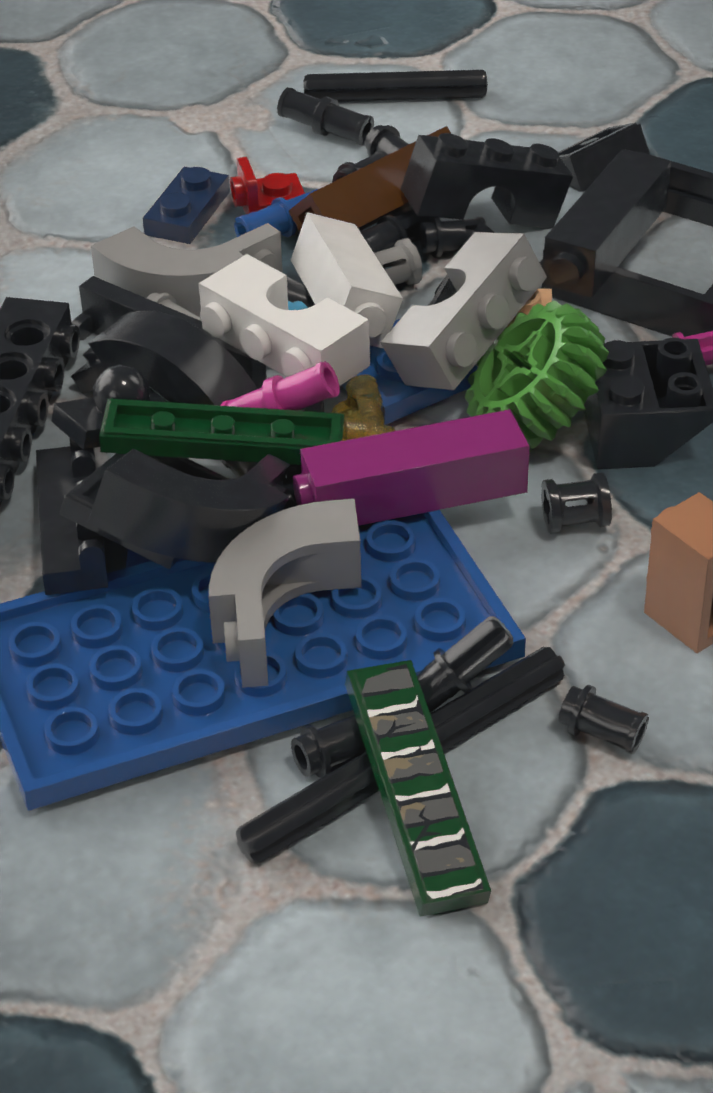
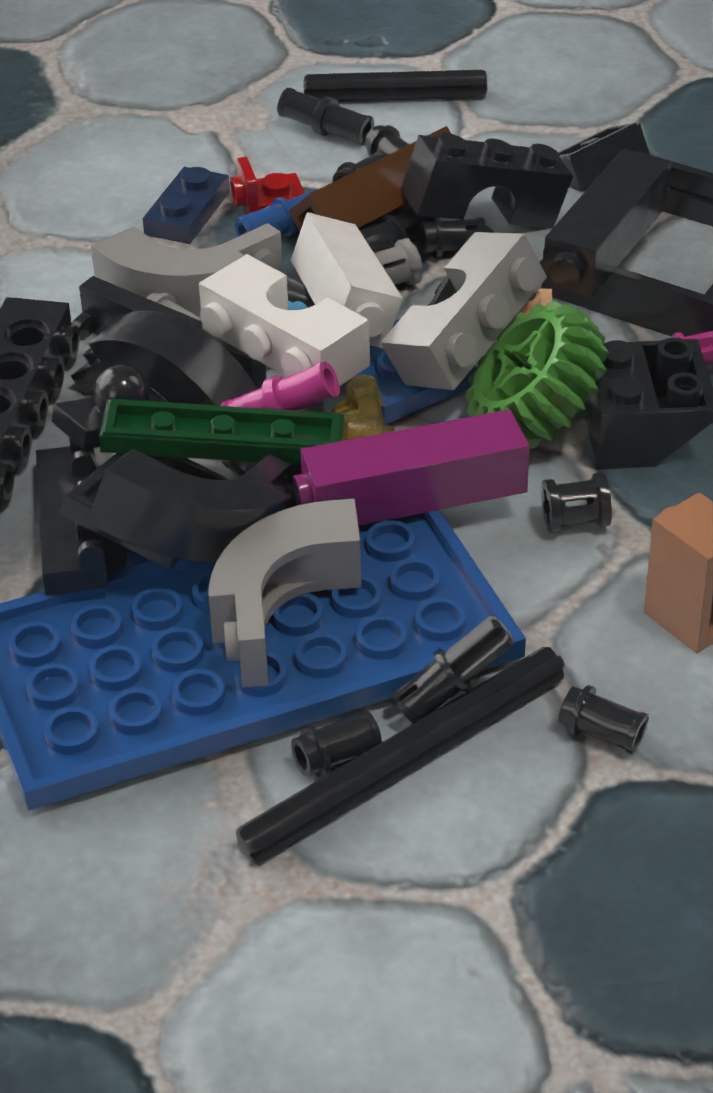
(417, 789): tile -> none

